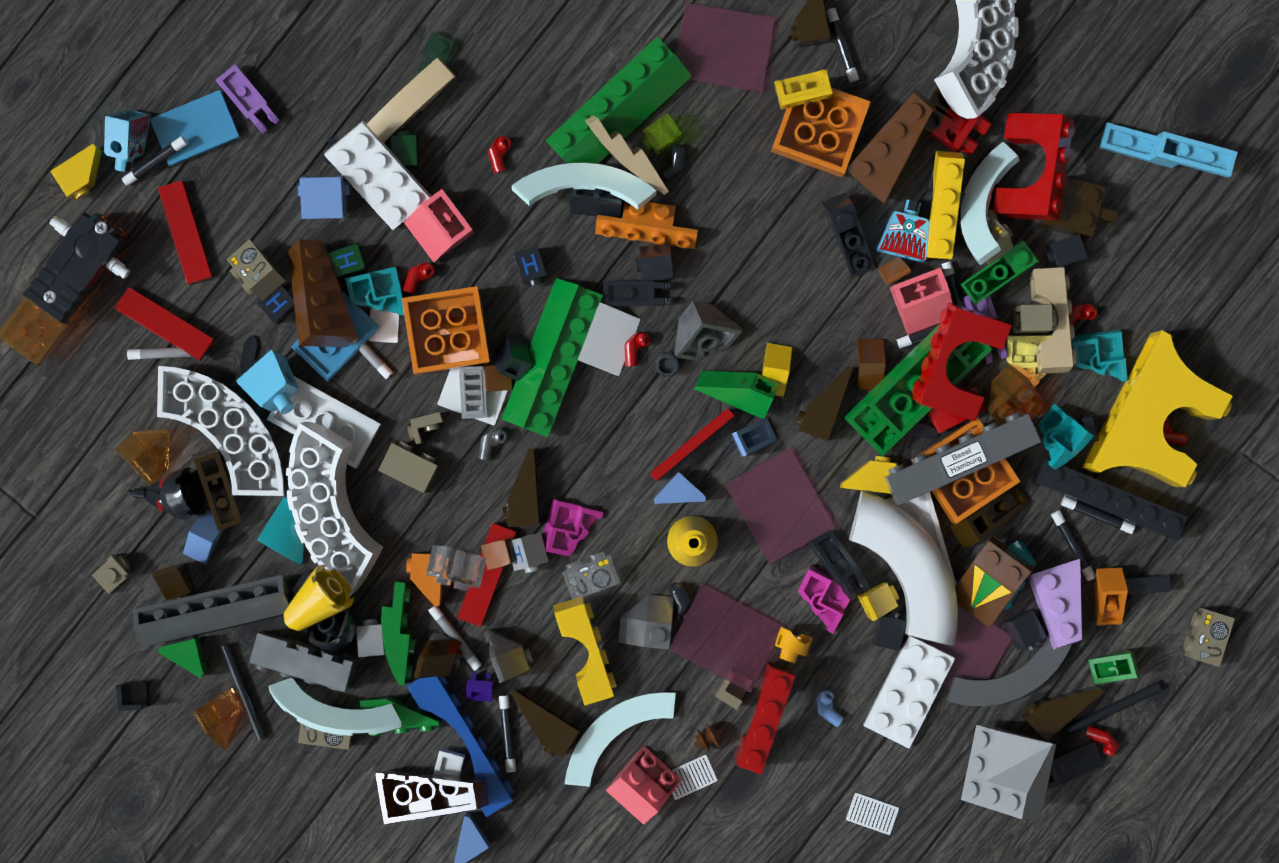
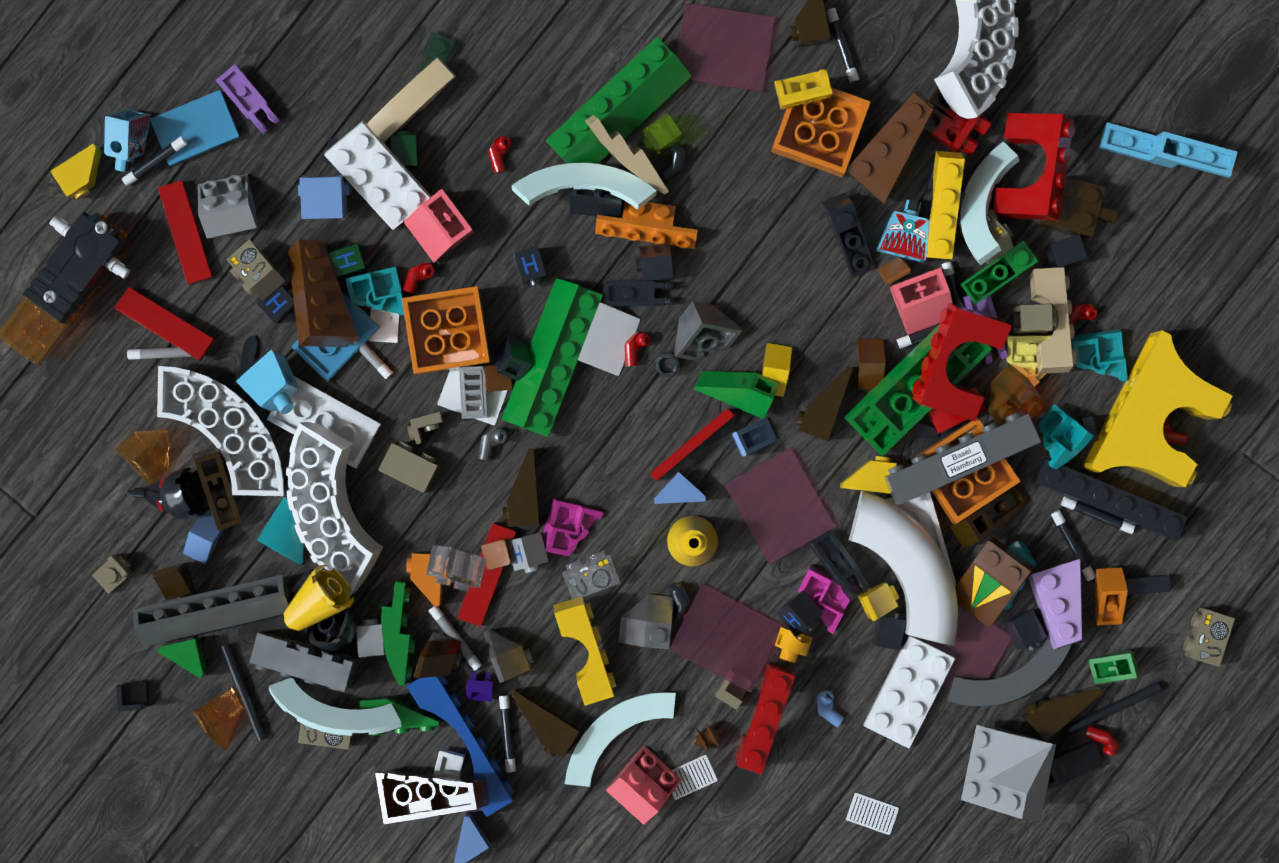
(226, 206): none -> light grey slope
(800, 613): none -> black brick

